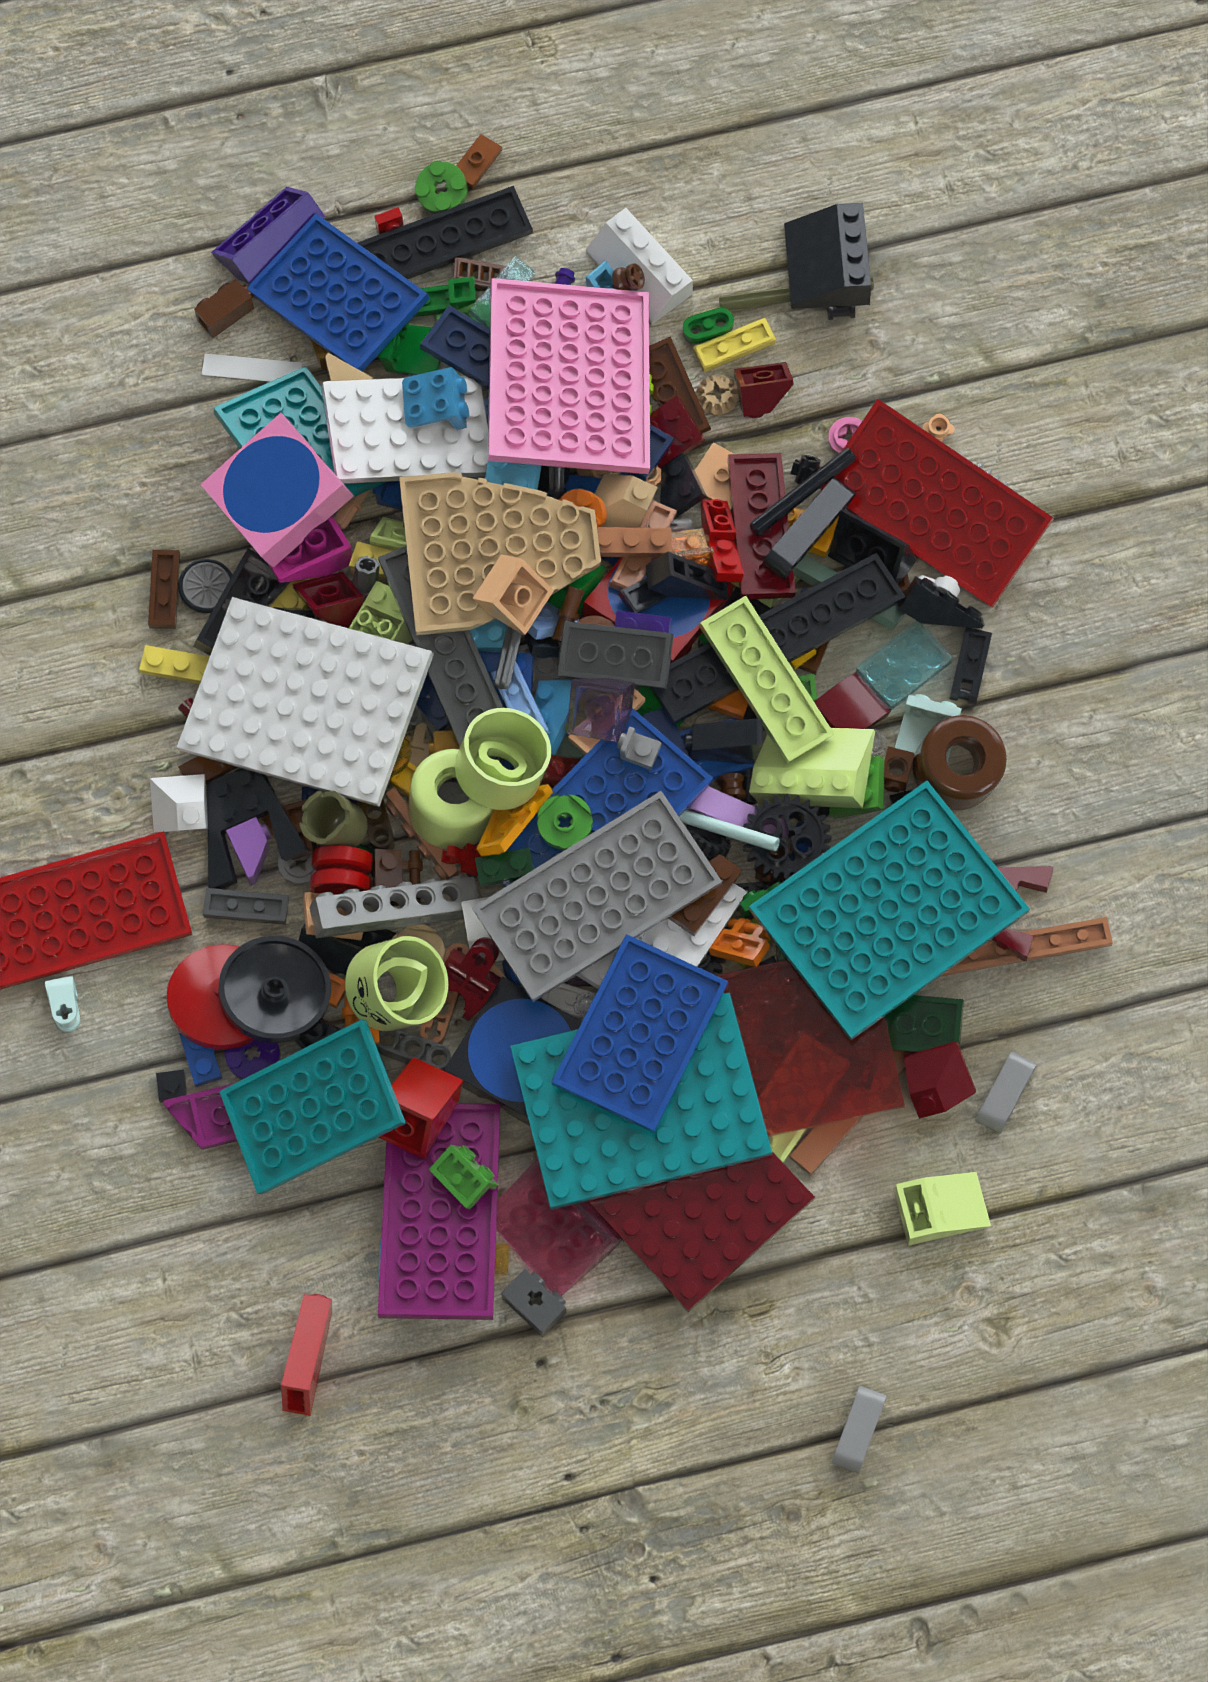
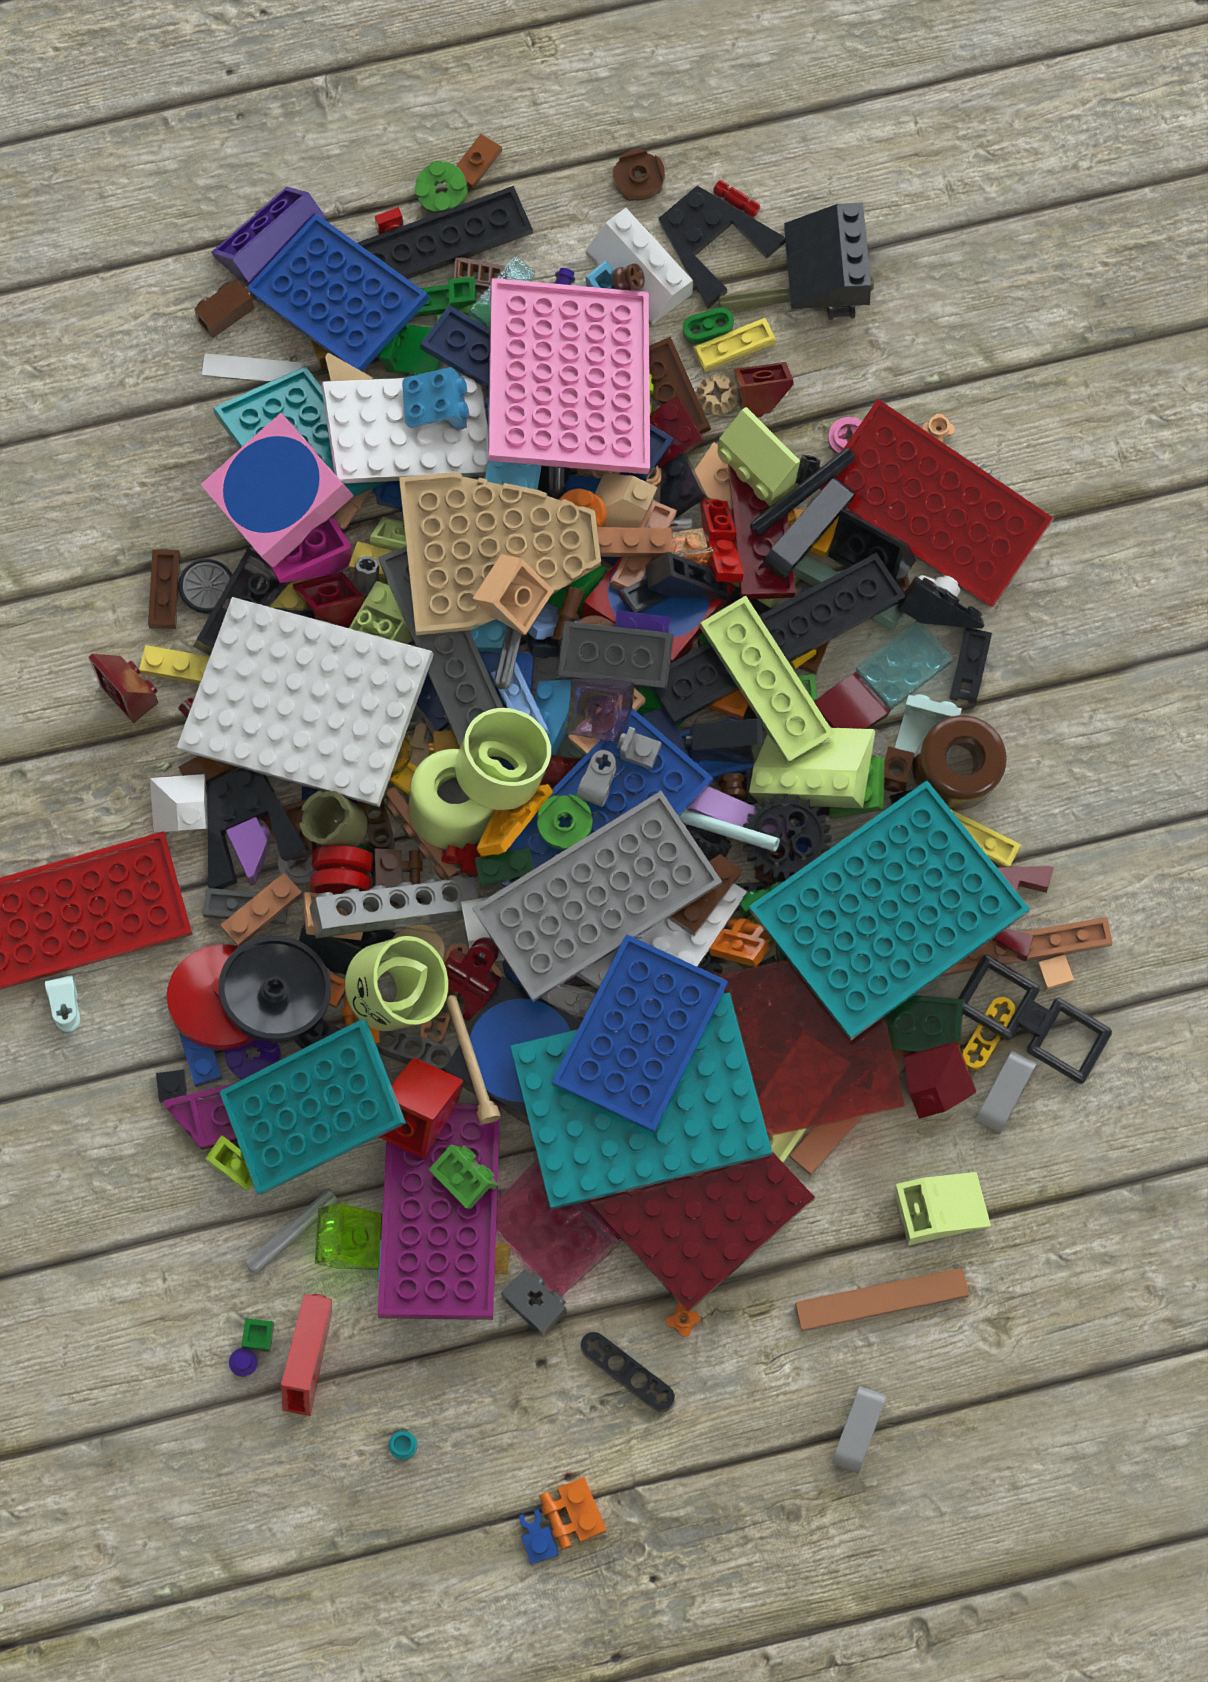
(124, 685): none -> dark red slope
(229, 1160): none -> lime slope
(243, 1362): none -> dark purple plate
(257, 1334): none -> green plate
(261, 910): none -> nougat plate
(289, 1233): none -> light grey axle
(348, 1237): none -> clear neon green slope
(402, 1445): none -> teal plate
(487, 1111): none -> tan piece
(539, 1542): none -> blue plate
(581, 1511): none -> orange plate
(596, 782): none -> light grey piece
(625, 1374): none -> black beam
(634, 188): none -> reddish brown plate
(683, 1328): none -> orange plate
(701, 219): none -> black wing
(736, 198): none -> red axle
(758, 457): none -> yellowish green slope
(881, 1299): none -> nougat tile
(972, 1047): none -> yellow beam
(996, 846): none -> light yellow tile
(1034, 1019): none -> black bar
(1055, 972): none -> light nougat tile

